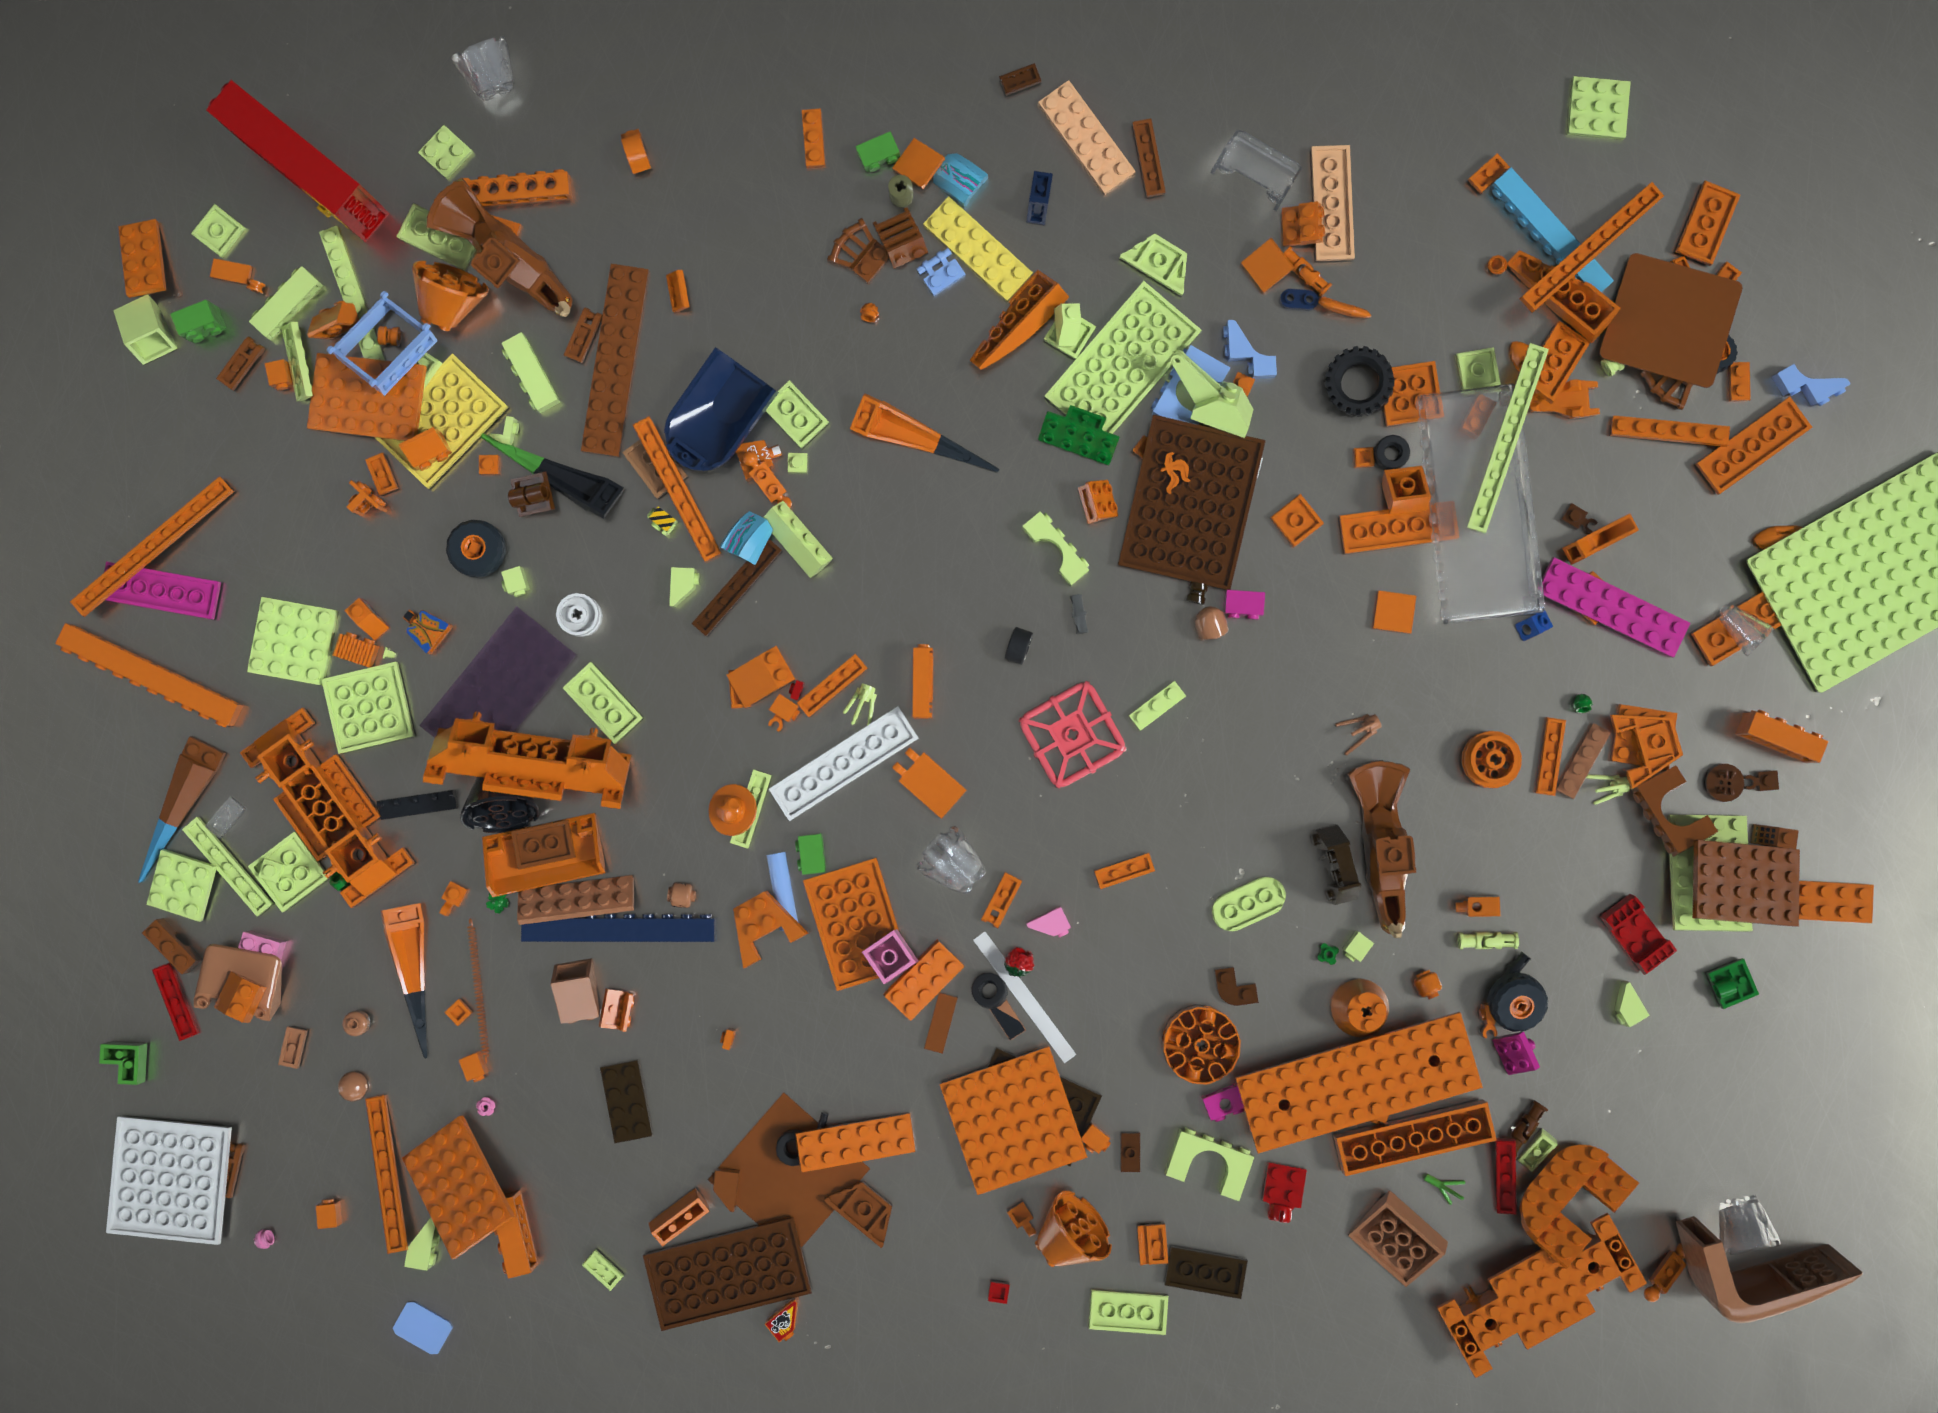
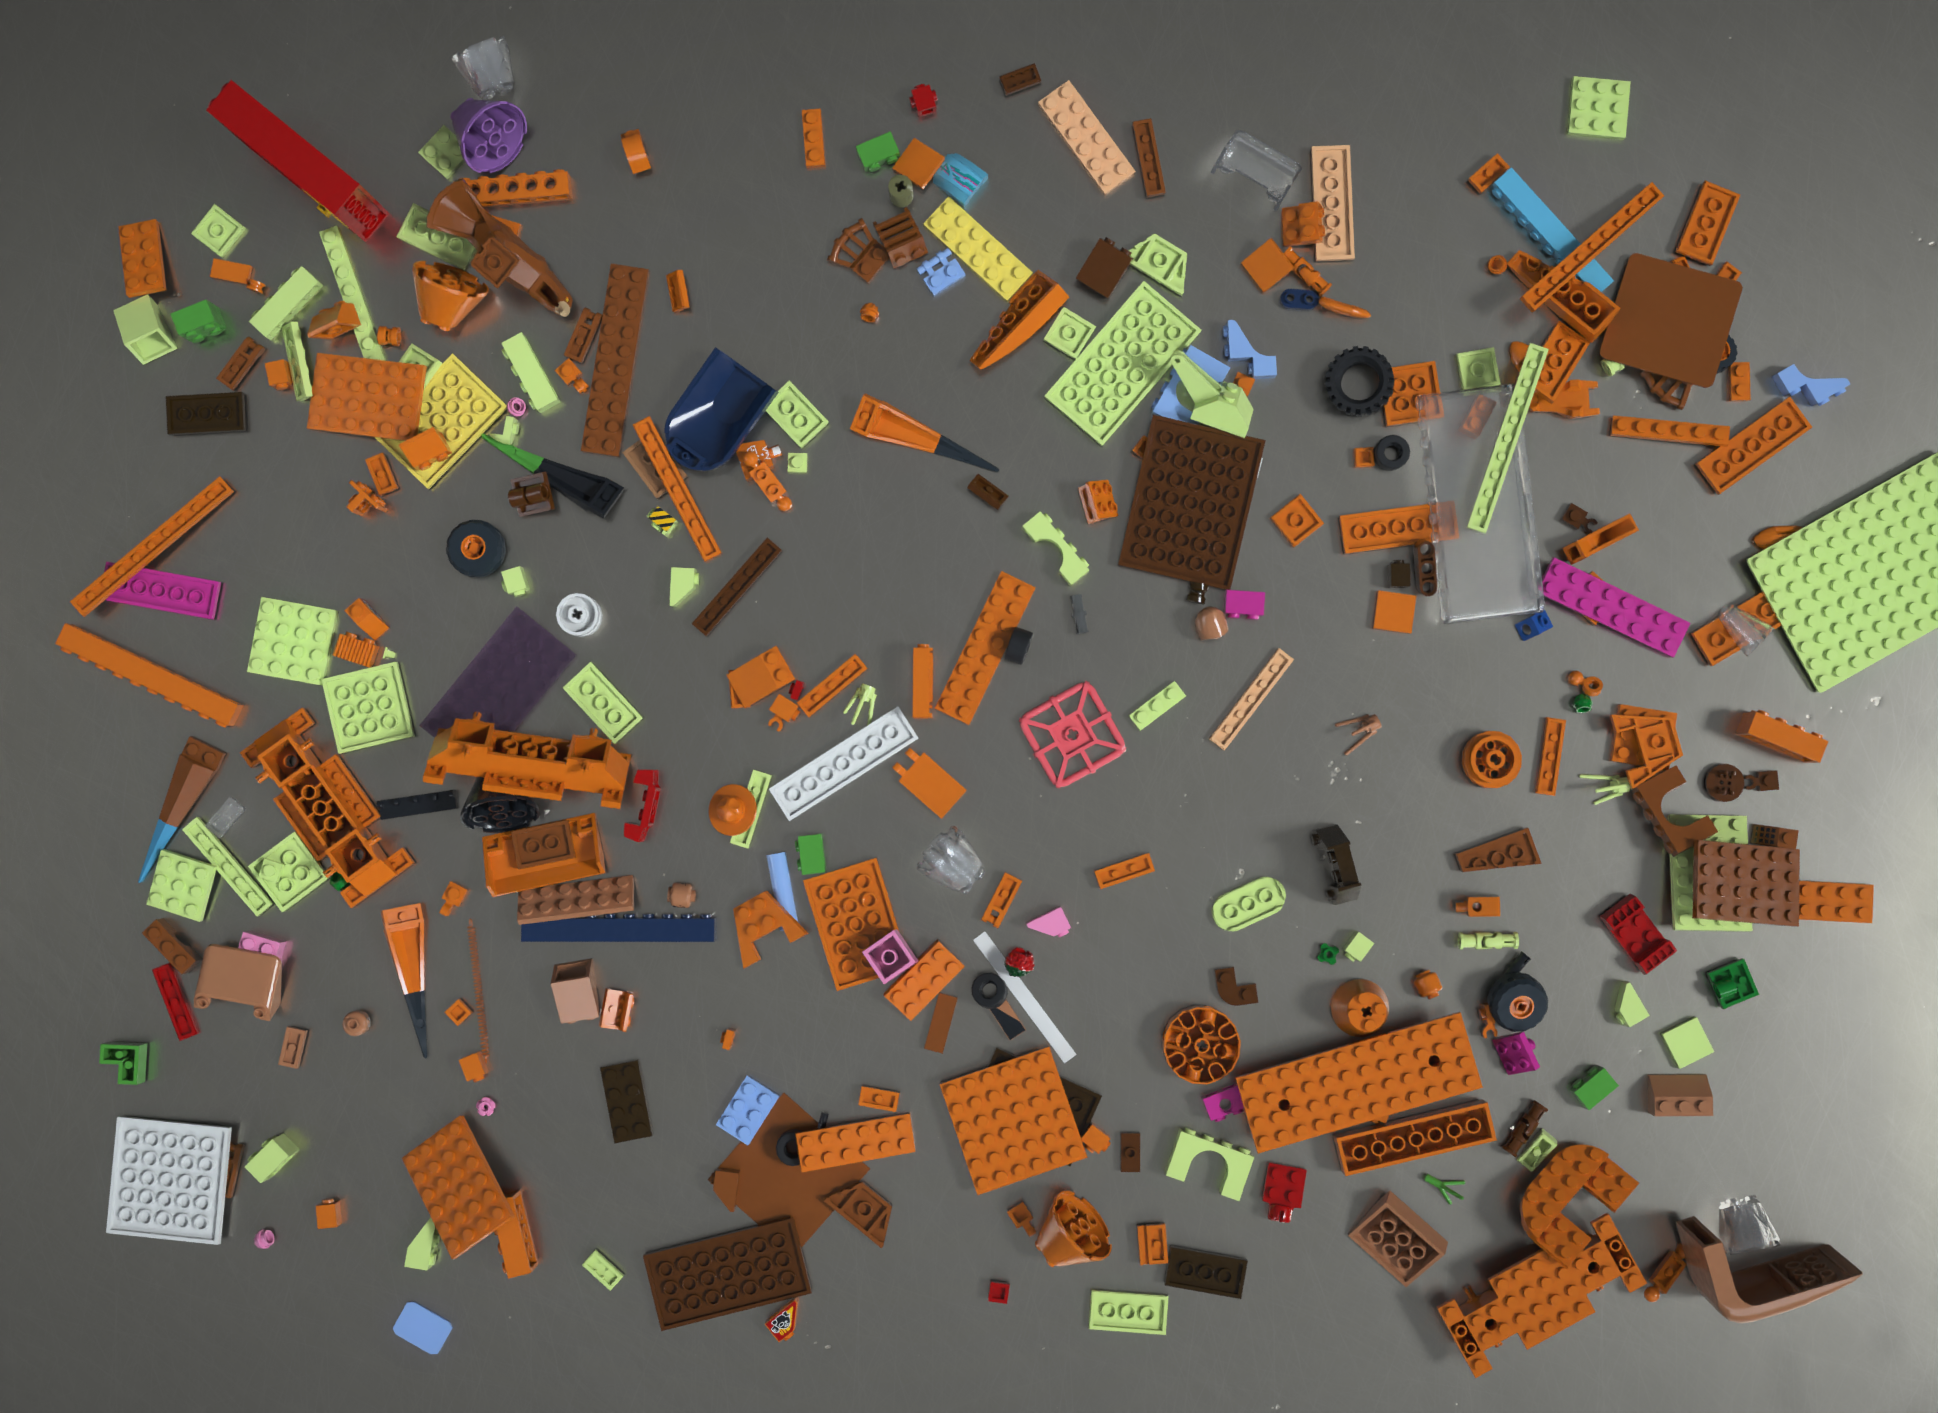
(205, 413): none -> dark brown plate
(240, 997): orange slope -> none
(271, 1158): none -> yellowish green brick
(352, 1086): nougat hair -> none
(386, 1174): orange tile -> none
(403, 361): light blue window -> none
(426, 629): torso -> none
(488, 133): none -> medium lavender cone
(489, 464): orange plate -> none
(498, 903): green plant -> none
(521, 406): none -> bright pink plate
(569, 372): none -> orange plate
(636, 831): none -> red plate
(678, 1217): orange brick -> none
(747, 537): medium azure slope -> none
(747, 1110): none -> light blue plate
(797, 539): yellowish green brick -> none
(879, 1098): none -> orange plate
(923, 99): none -> red brick
(985, 648): none -> orange plate
(987, 491): none -> reddish brown plate
(1039, 197): dark blue bracket -> none
(1067, 324): yellowish green slope -> none
(1080, 434): green bracket -> none
(1105, 267): none -> reddish brown brick
(1179, 465): orange piece -> none
(1251, 699): none -> light nougat tile
(1386, 844): dark orange animal -> none
(1398, 574): none -> dark brown brick
(1406, 490): orange brick -> none
(1430, 575): none -> reddish brown beam
(1502, 852): none -> dark orange wing
(1506, 1176): red tile -> none
(1576, 678): none -> orange plate
(1583, 761): nougat plate -> none
(1593, 1087): none -> bright green brick
(1679, 1095): none -> nougat slope
(1687, 1042): none -> yellowish green tile

